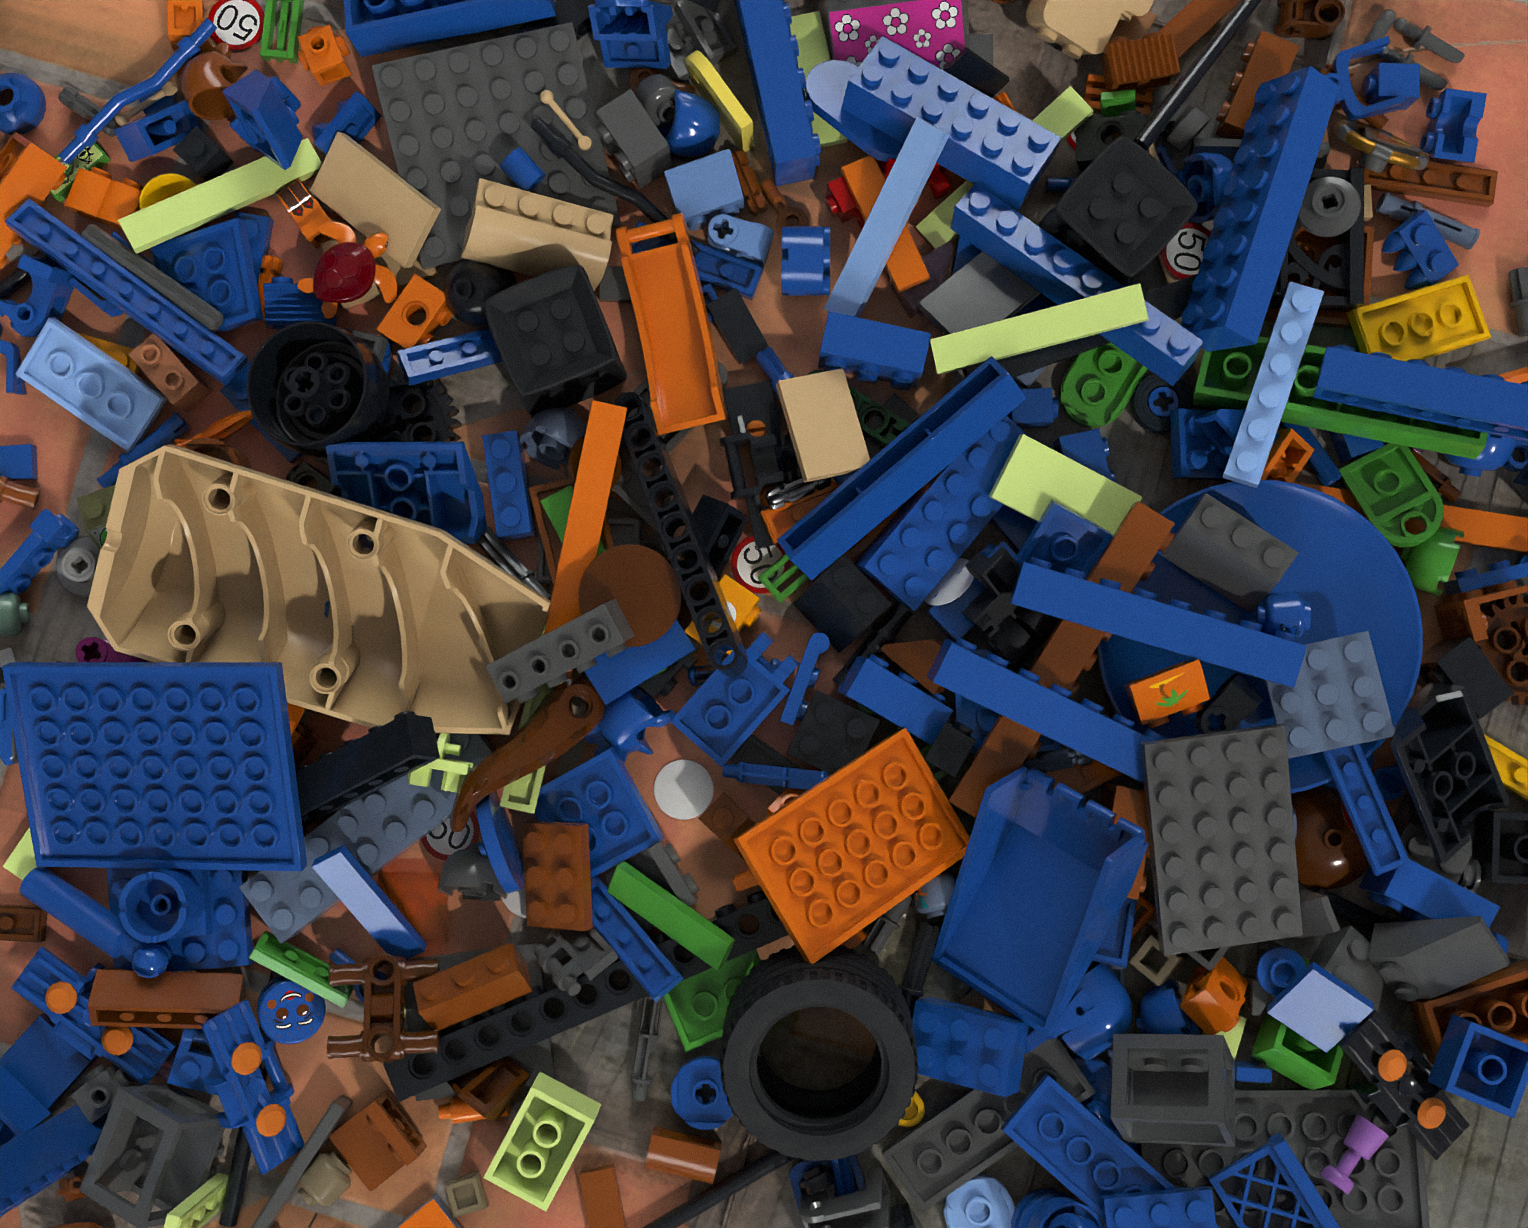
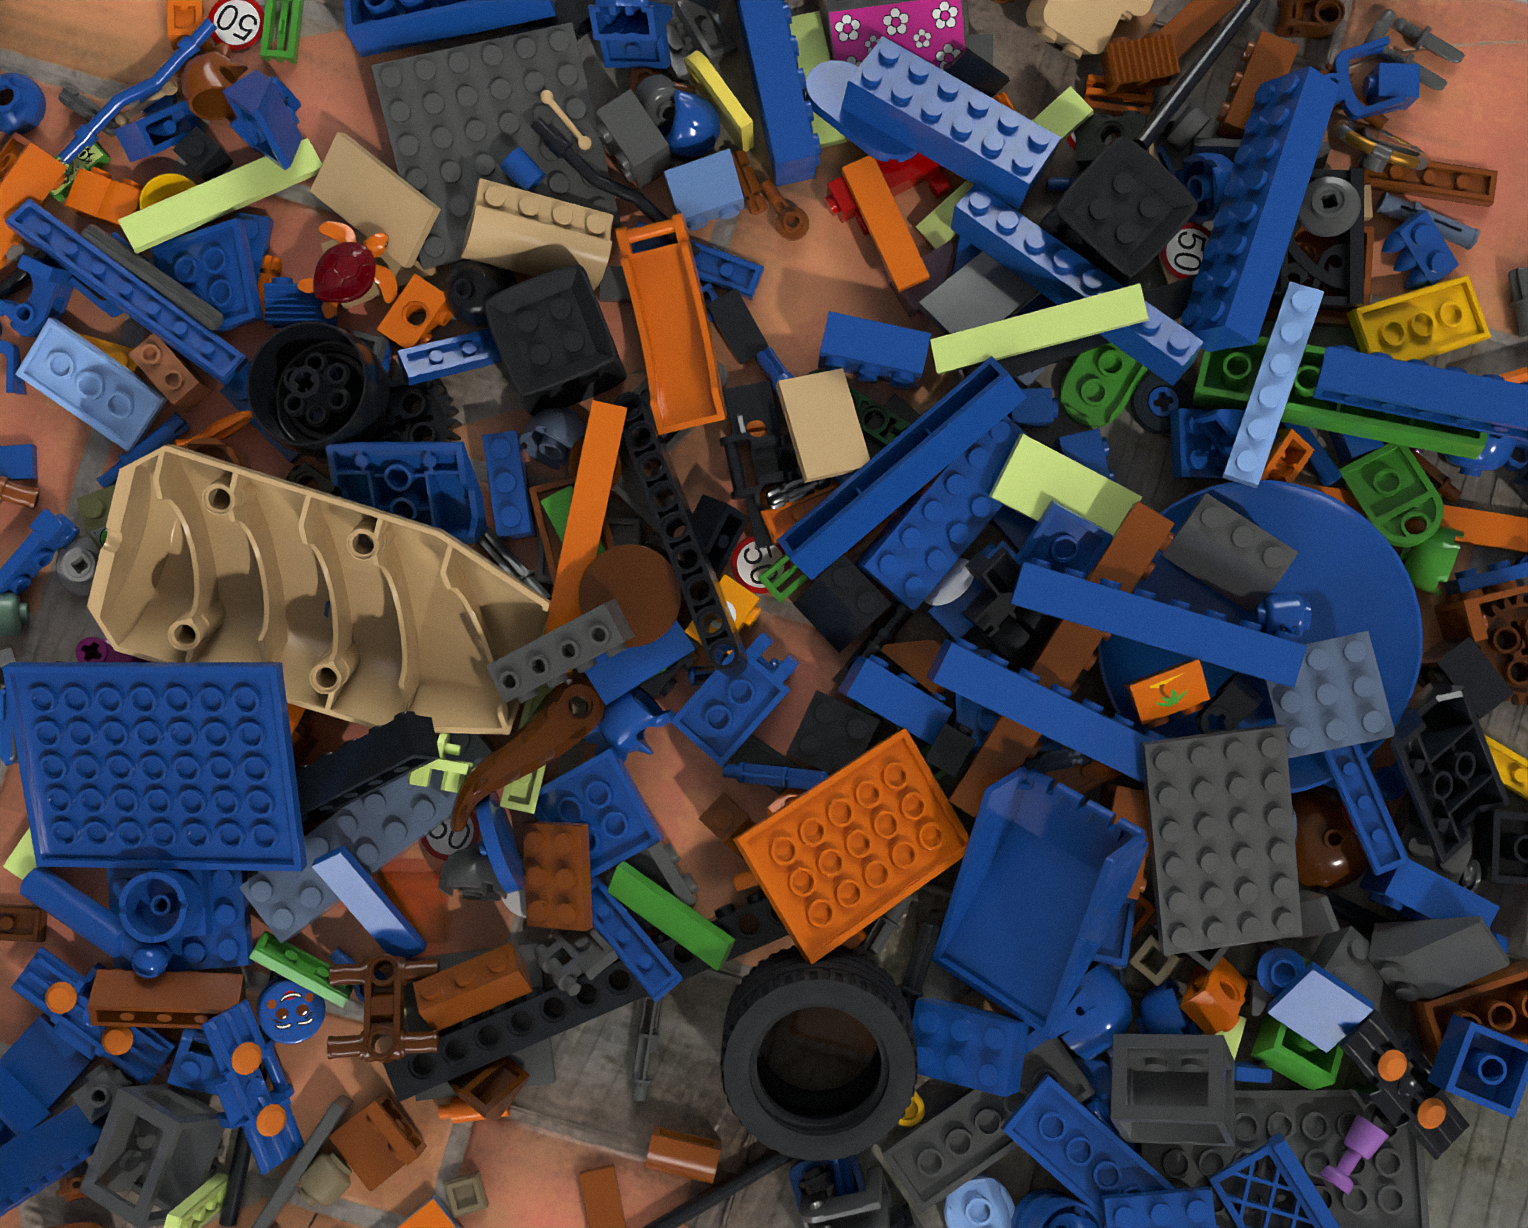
(305, 212): orange leg -> none
(324, 54): orange brick -> none
(353, 117): blue tile -> none
(542, 1141): yellowish green brick -> none
(683, 789): white sticker -> none
(691, 1106): blue plate -> none
(701, 1001): bright green tile -> none
(743, 239): medium blue piece -> none
(805, 261): blue brick -> none
(805, 677): blue plate -> none
(887, 218): light blue tile -> none
(935, 895): sand blue head -> none
(1117, 101): bright green tile -> none
(1453, 125): blue cylinder -> none

